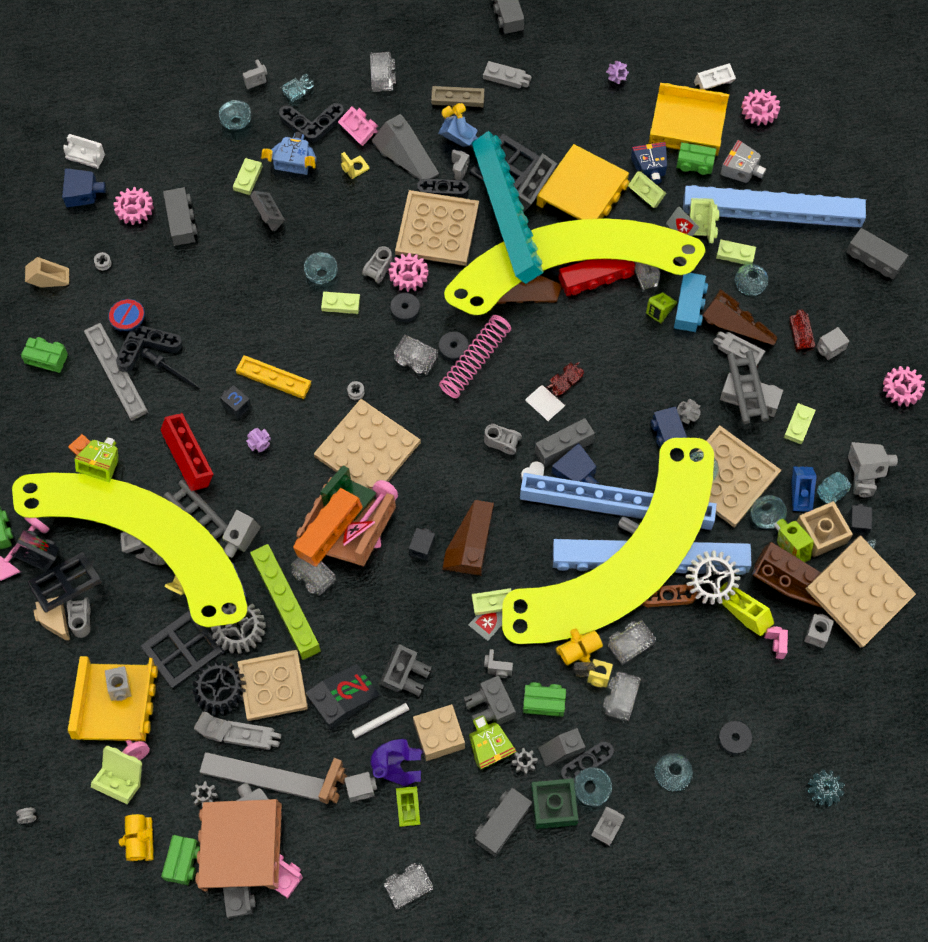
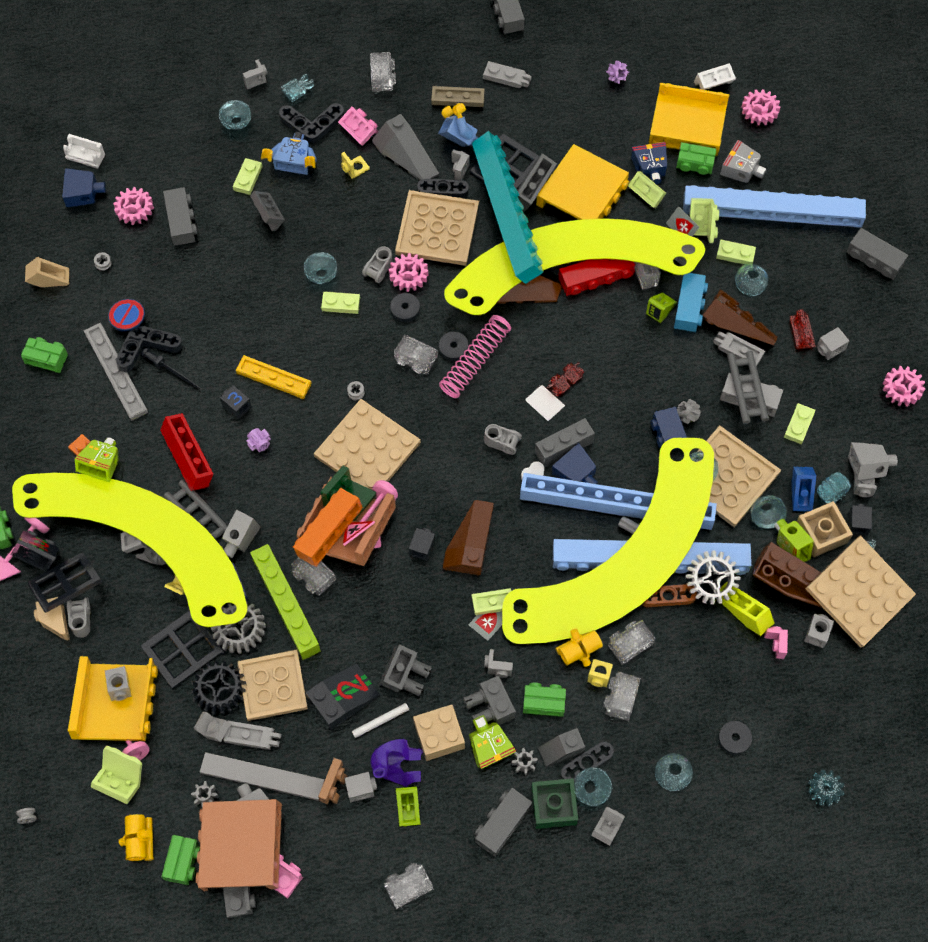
(583, 668): clear smoke tile -> none

